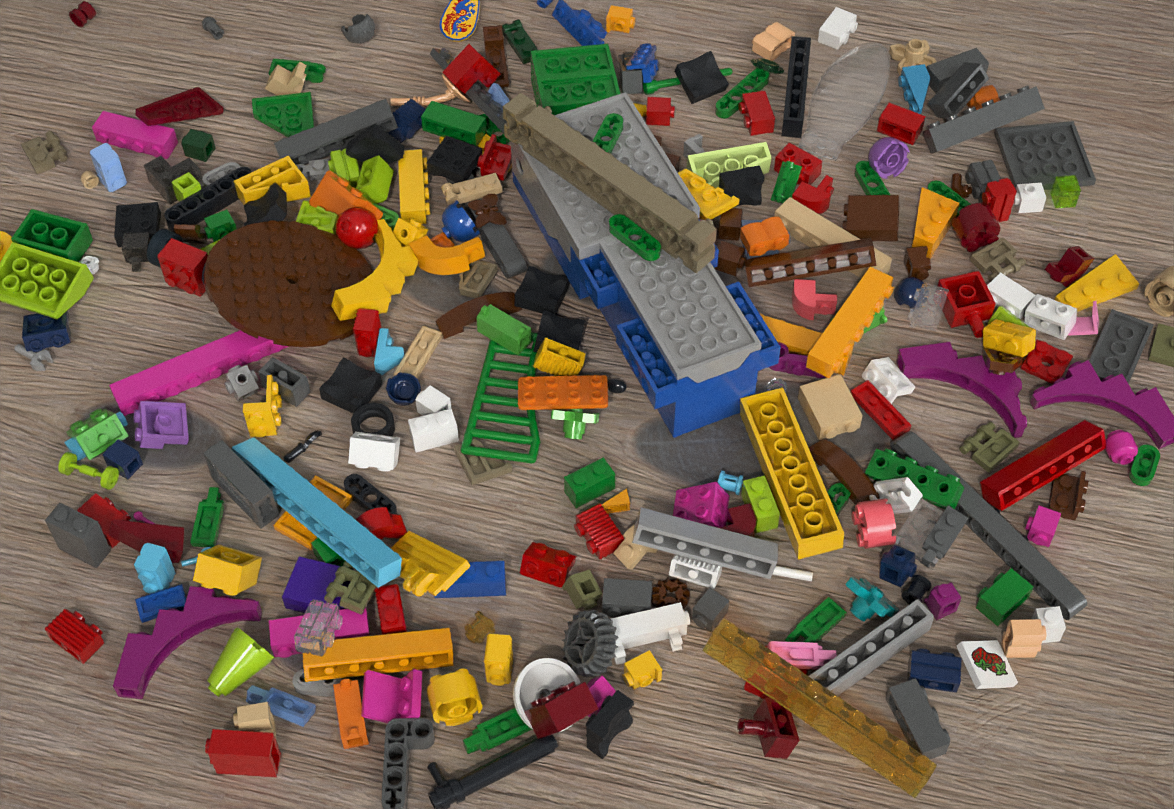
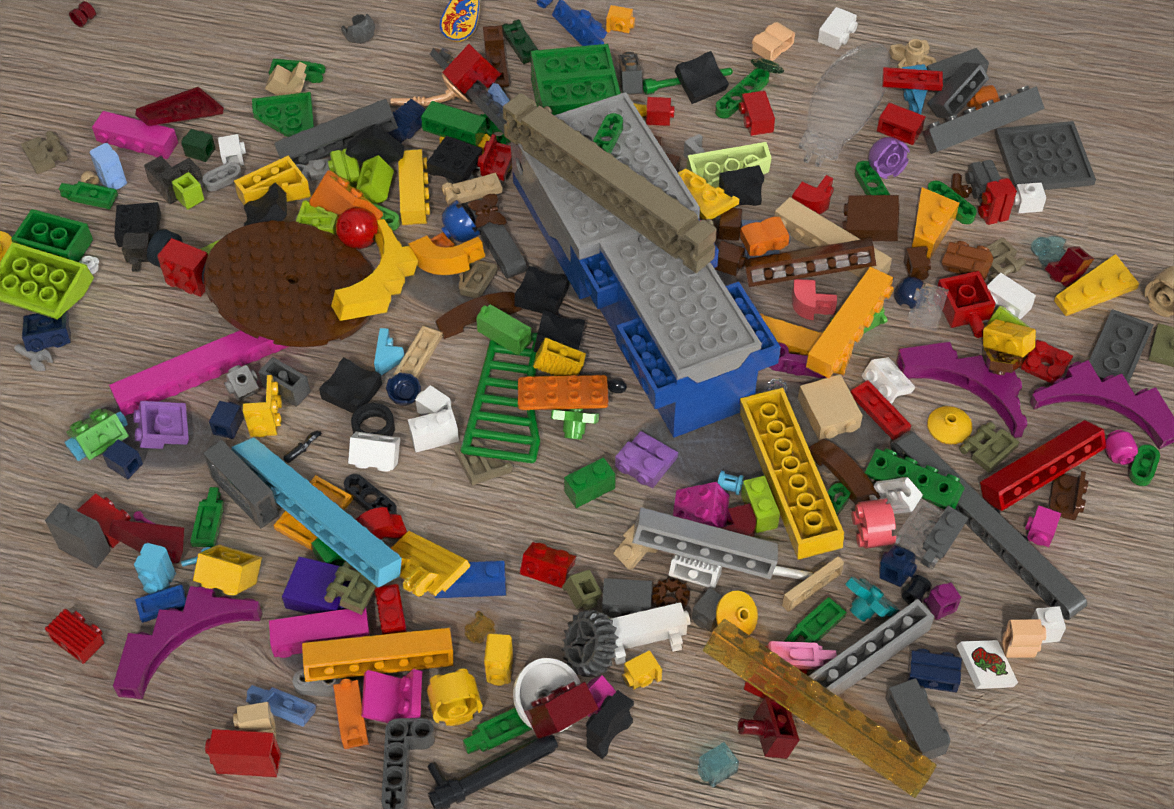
(69, 462): lime wheel -> none
(89, 194): none -> green hinge
(190, 232): reddish brown slope -> none
(205, 201): black beam -> none
(209, 24): dark grey pin -> none
(219, 225): green brick -> none
(226, 419): none -> dark blue brick
(231, 149): none -> white brick
(237, 663): lime cone -> none
(318, 628): clear brick -> none
(366, 331): red brick -> none
(409, 230): yellow brick -> none
(599, 531): red brick -> none
(617, 503): light orange piece -> none
(633, 229): green beam -> none
(645, 59): blue bracket -> none
(645, 459): none -> medium lavender plate
(717, 765): none -> clear light blue brick
(730, 607): none -> yellow dish
(786, 182): green hinge -> none
(796, 87): black brick -> none
(810, 164): red brick -> none
(813, 584): none -> tan tile
(912, 79): none -> red plate
(947, 431): none -> yellow dish
(964, 259): none -> dark orange brick
(976, 226): dark red brick -> none
(1004, 596): green brick -> none
(1048, 249): none -> clear light blue plate
(1050, 316): white brick -> none
(1065, 191): clear neon green brick -> none
(1087, 325): bright pink bracket -> none

